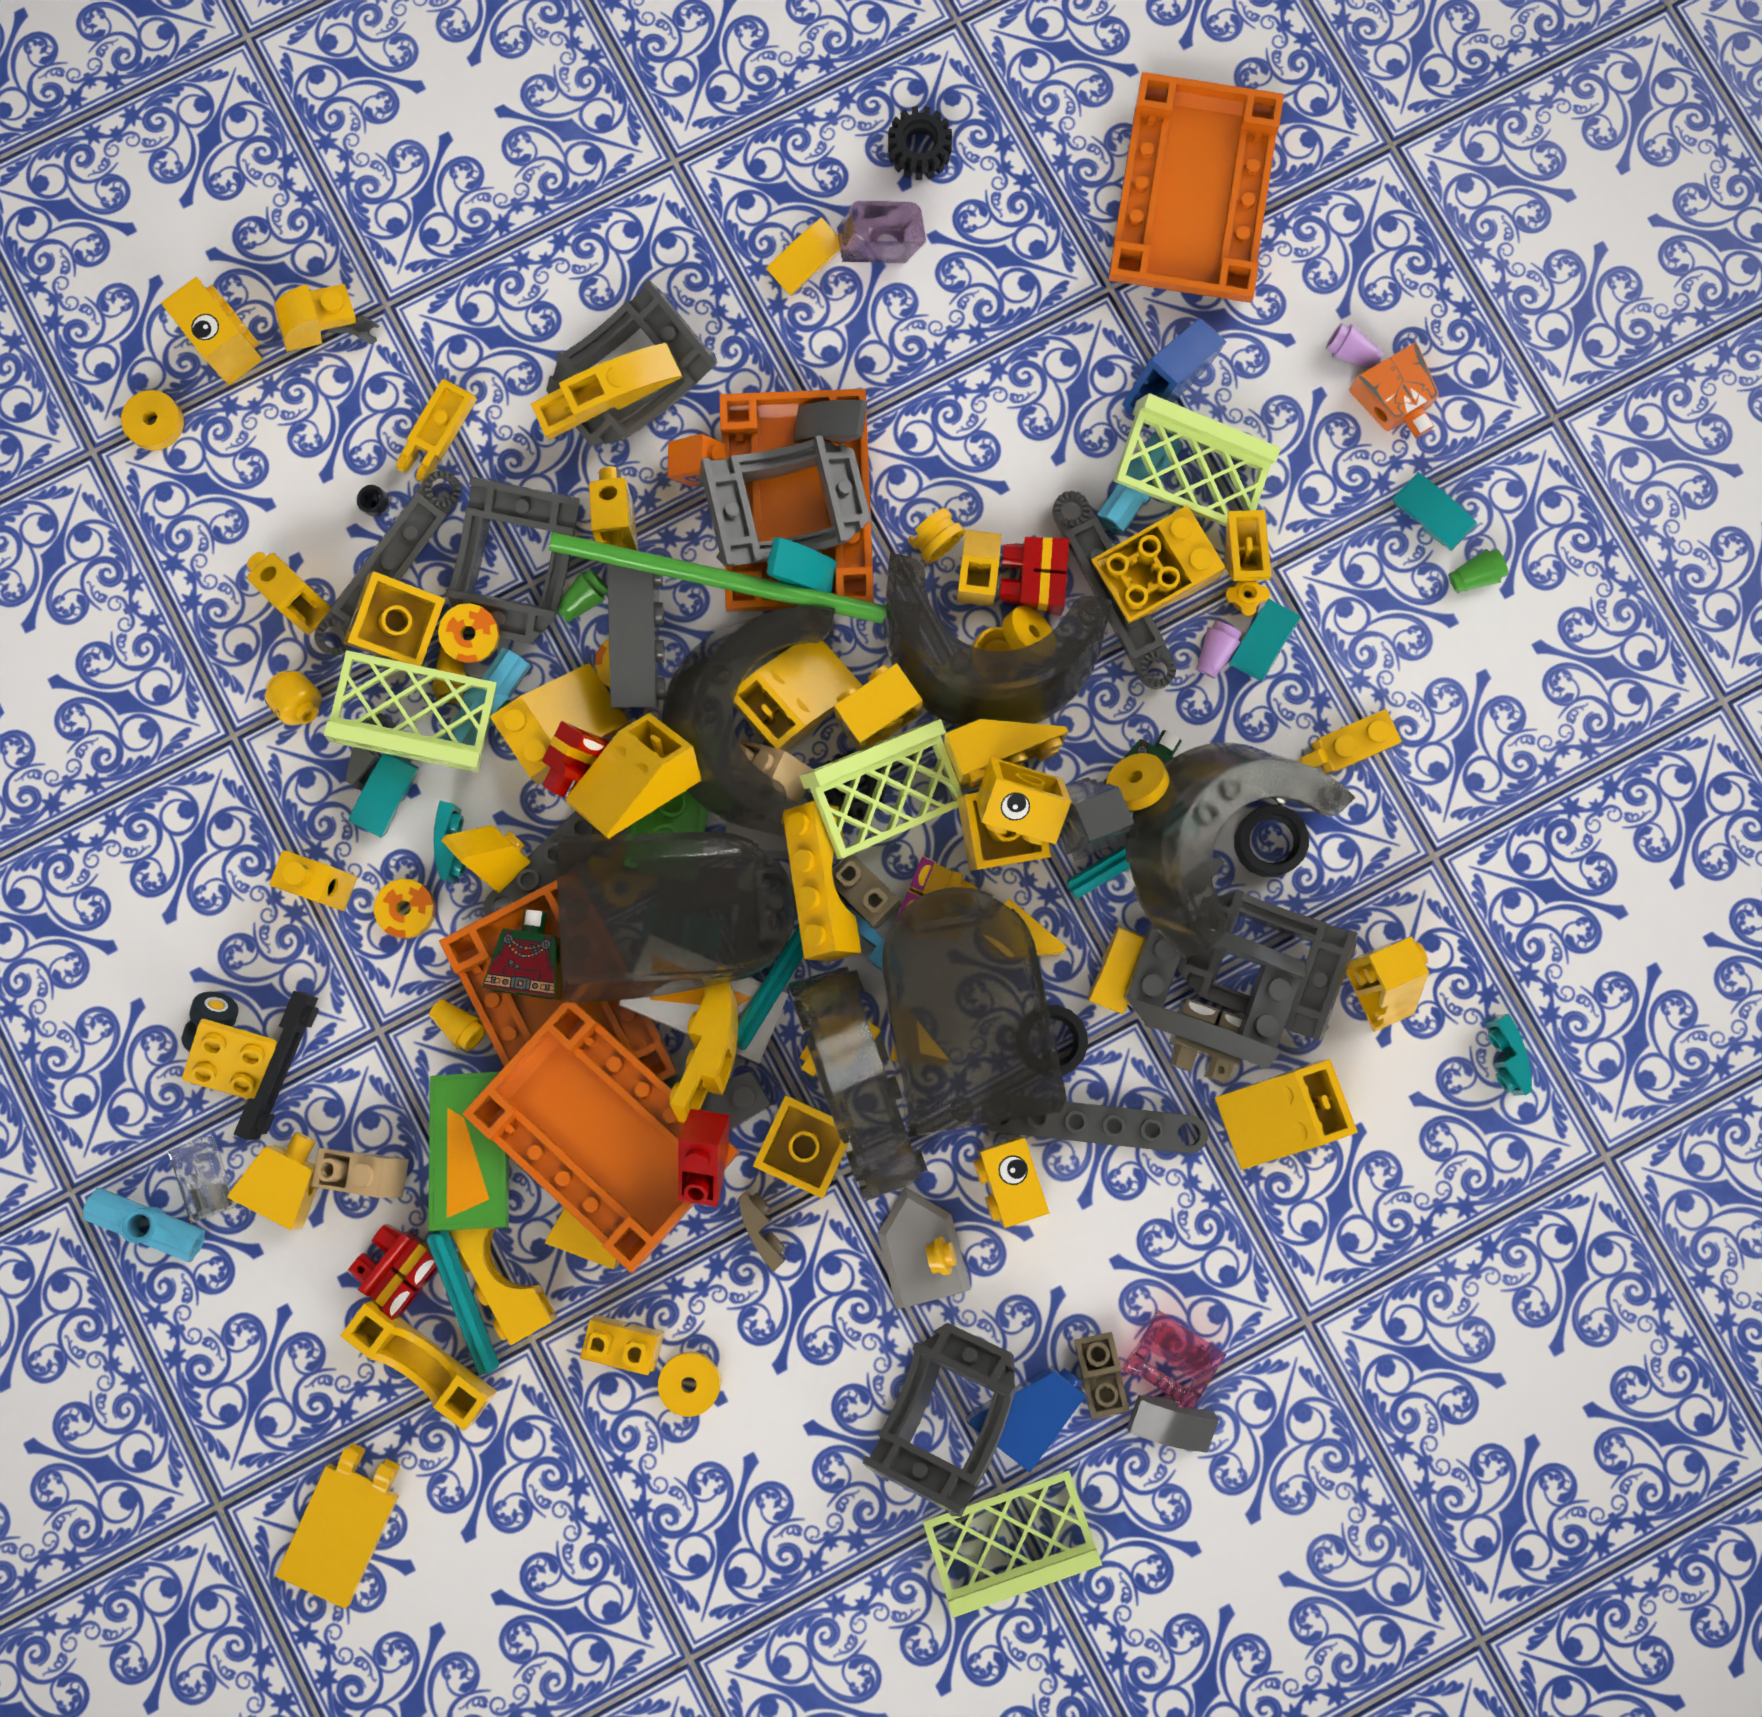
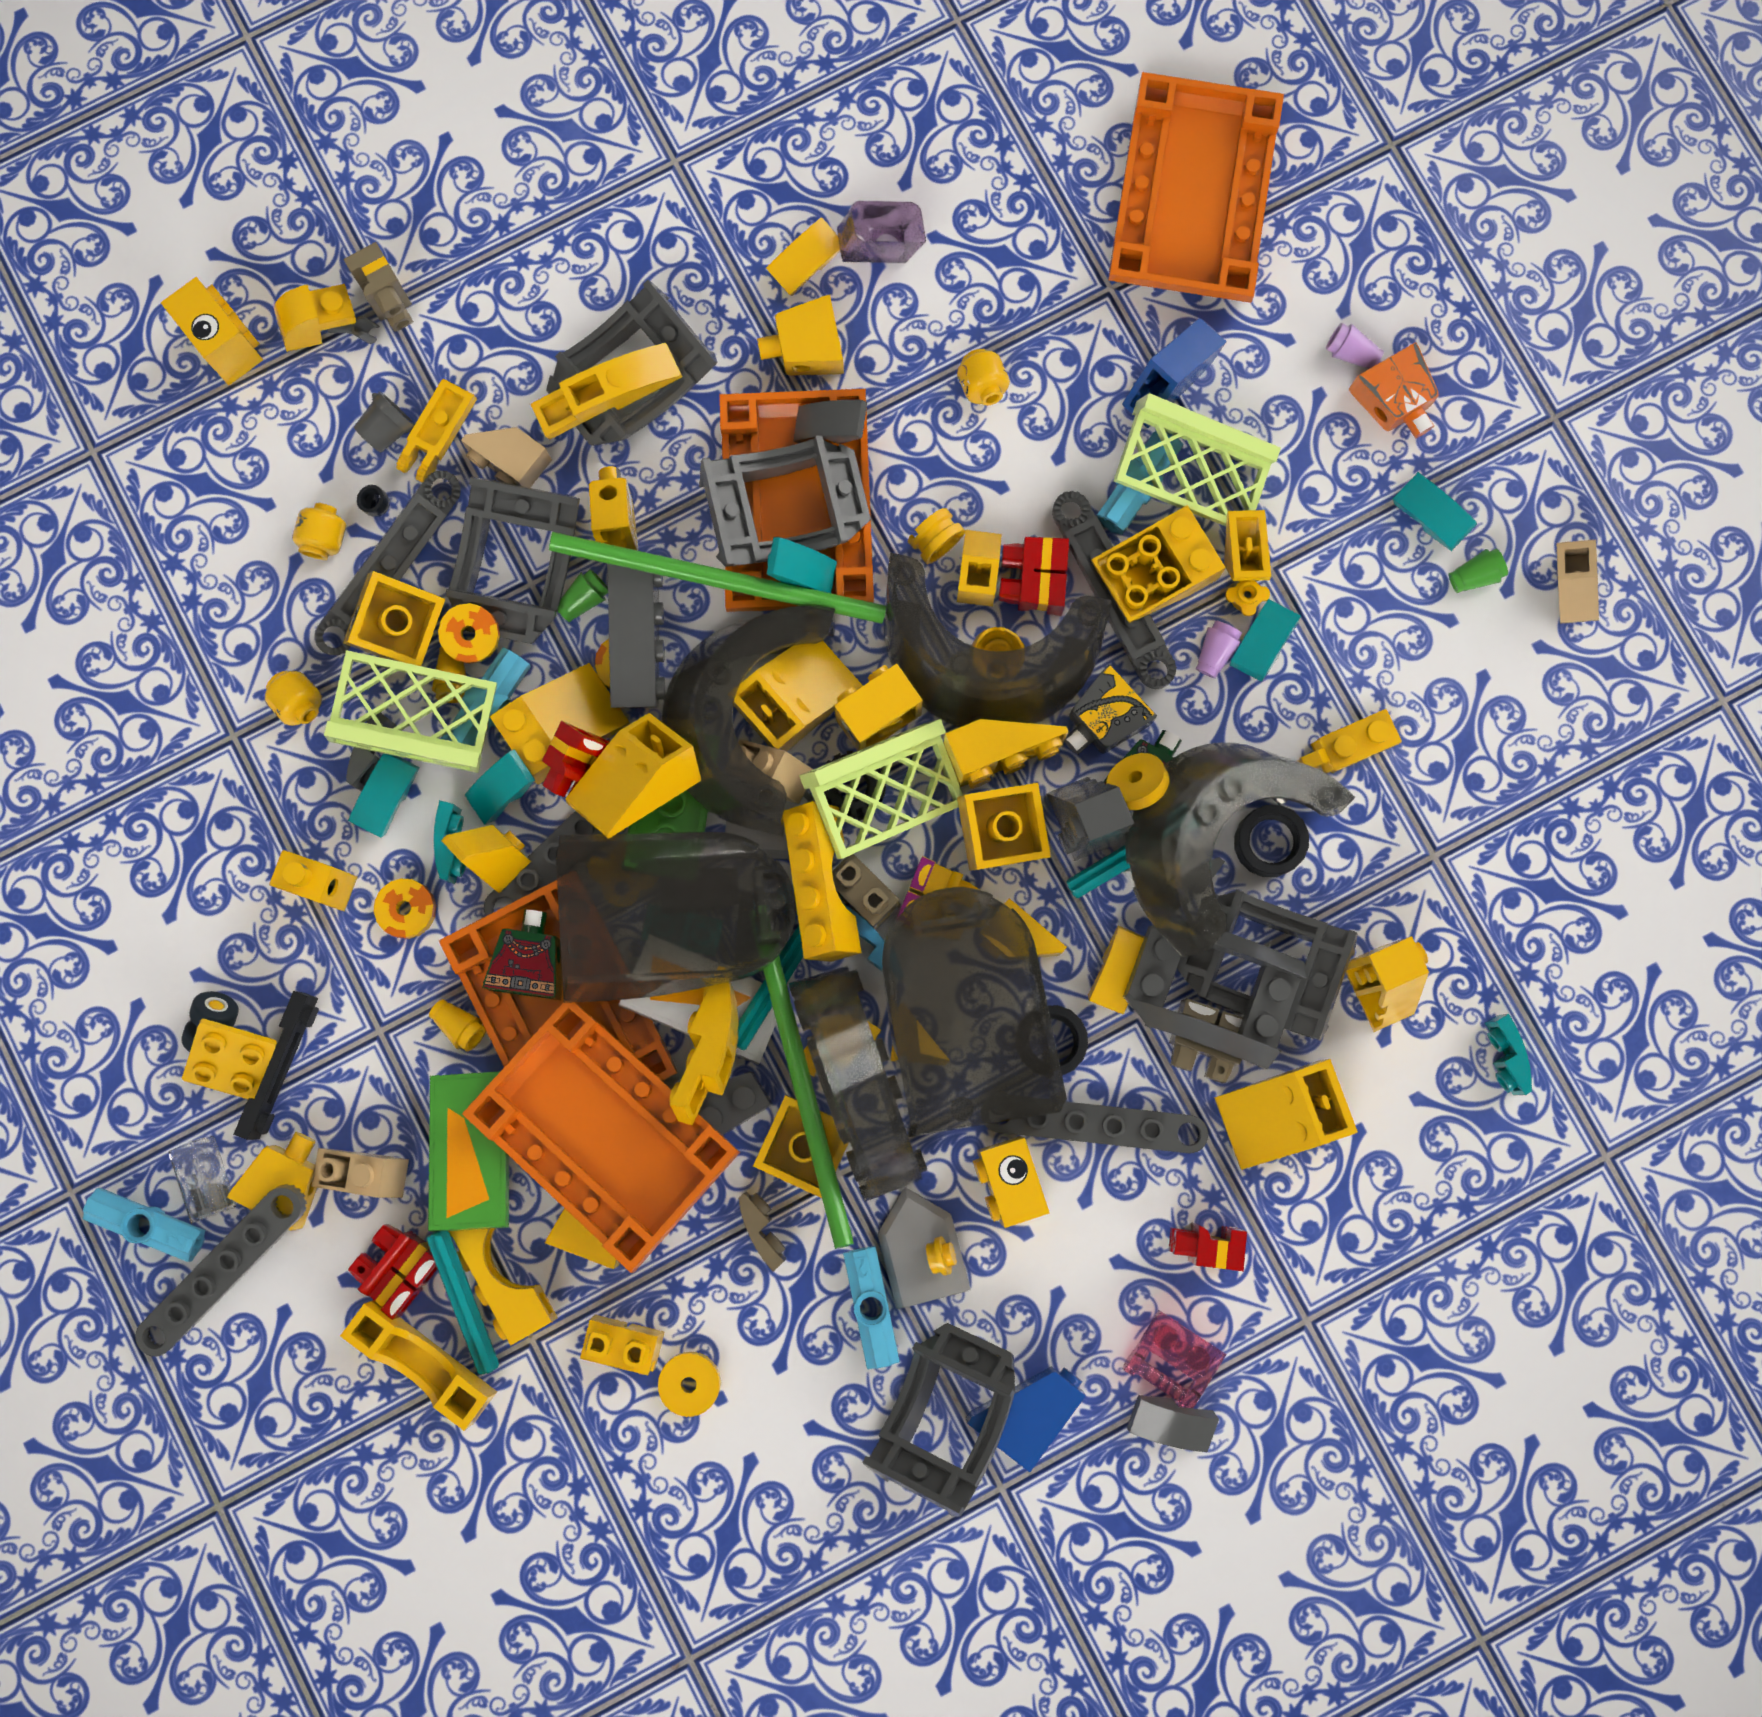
(144, 406): yellow piece -> none
(220, 1270): none -> dark grey plate
(282, 586): yellow torso -> none
(319, 531): none -> yellow head
(340, 1529): yellow tile -> none
(380, 286): none -> dark tan hips
(383, 423): none -> dark grey piece
(499, 786): none -> teal slope
(509, 453): none -> tan slope
(686, 456): orange brick -> none
(702, 1157): red slope -> none
(806, 340): none -> yellow torso
(808, 1105): none -> bright green piece
(875, 1332): none -> medium azure piece
(919, 124): black tyre -> none
(983, 377): none -> yellow head
(1022, 802): yellow brick -> none
(1024, 627): yellow piece -> none
(1024, 1577): yellowish green fence -> none
(1101, 1376): dark tan slope -> none
(1107, 714): none -> torso
(1210, 1251): none -> red hips
(1577, 581): none -> tan slope

